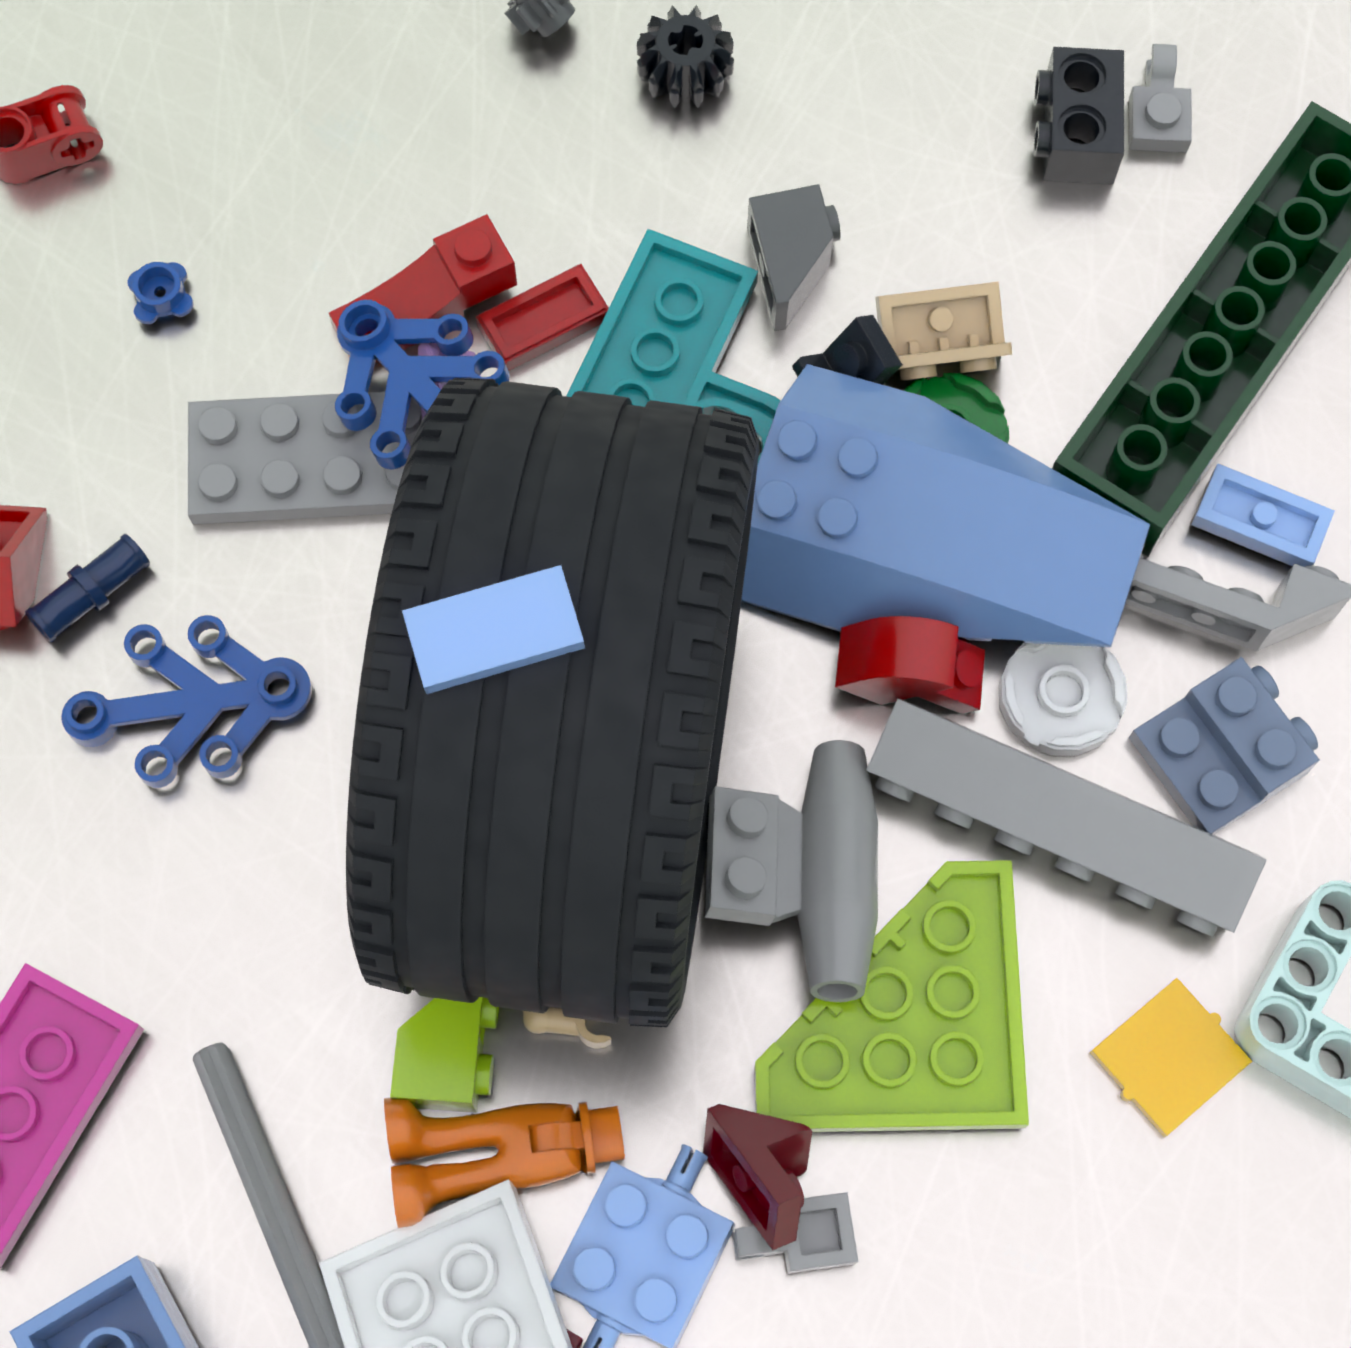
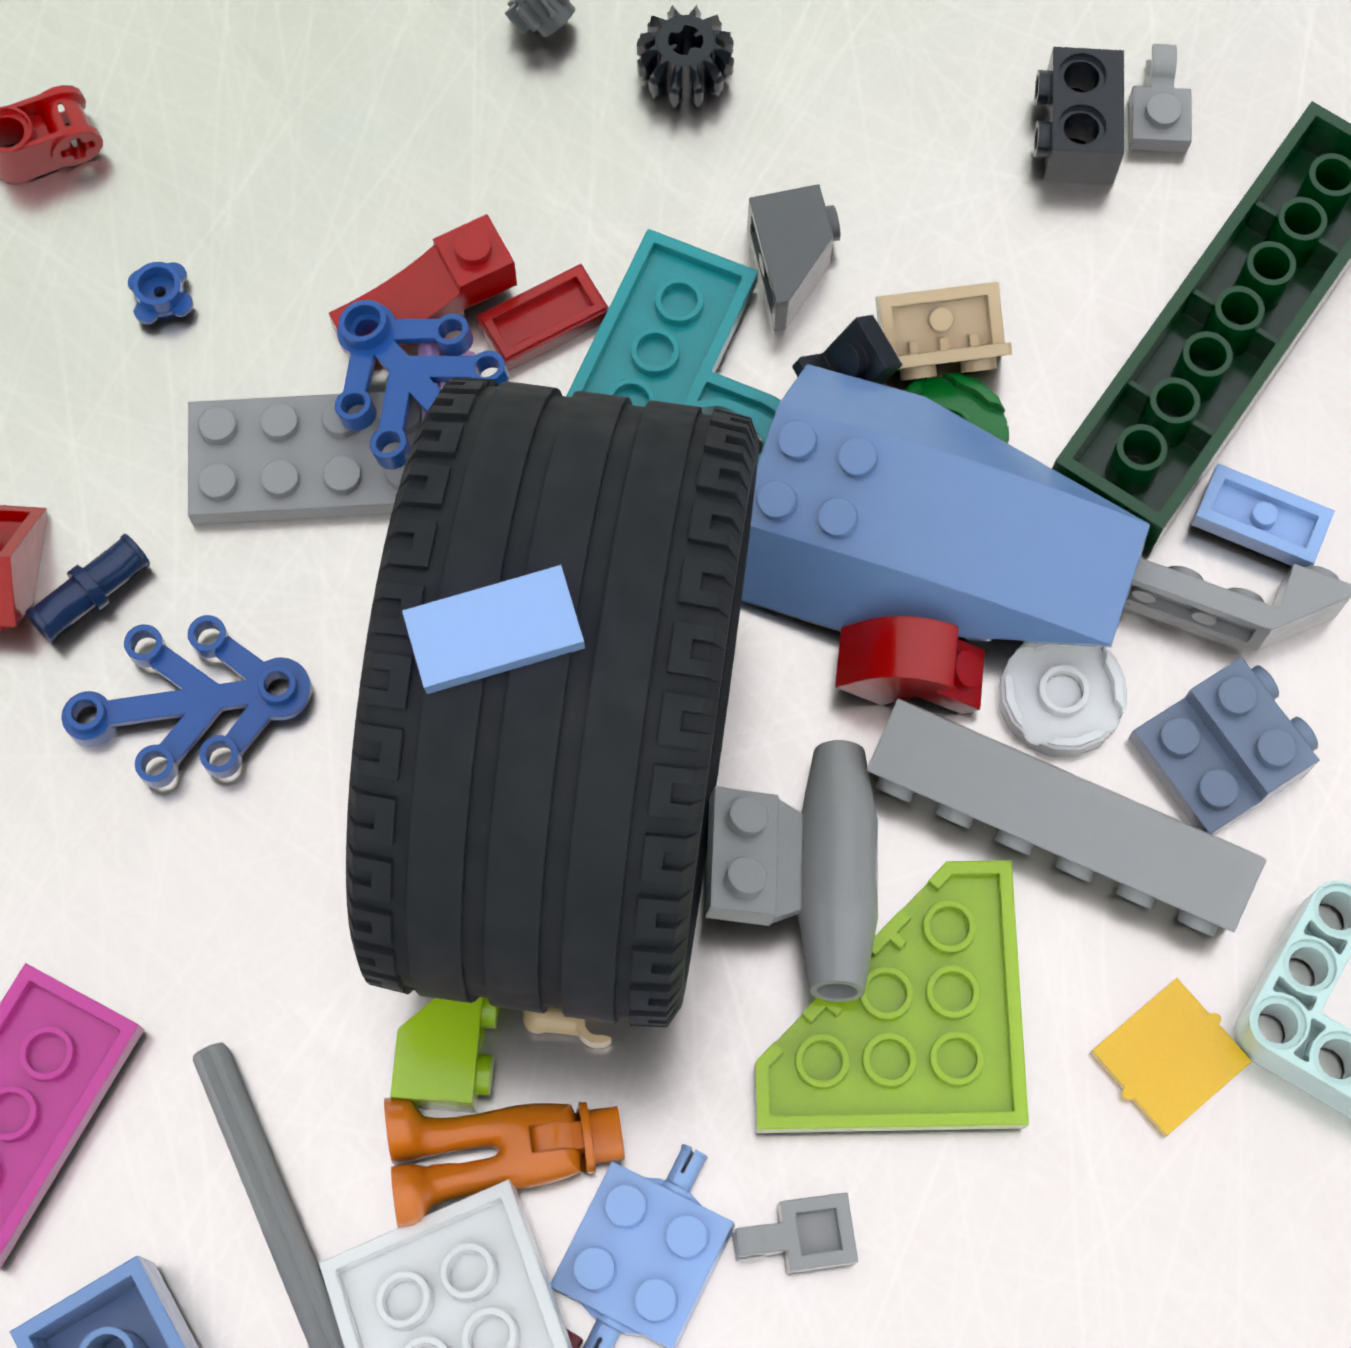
(760, 1167): dark red slope -> none

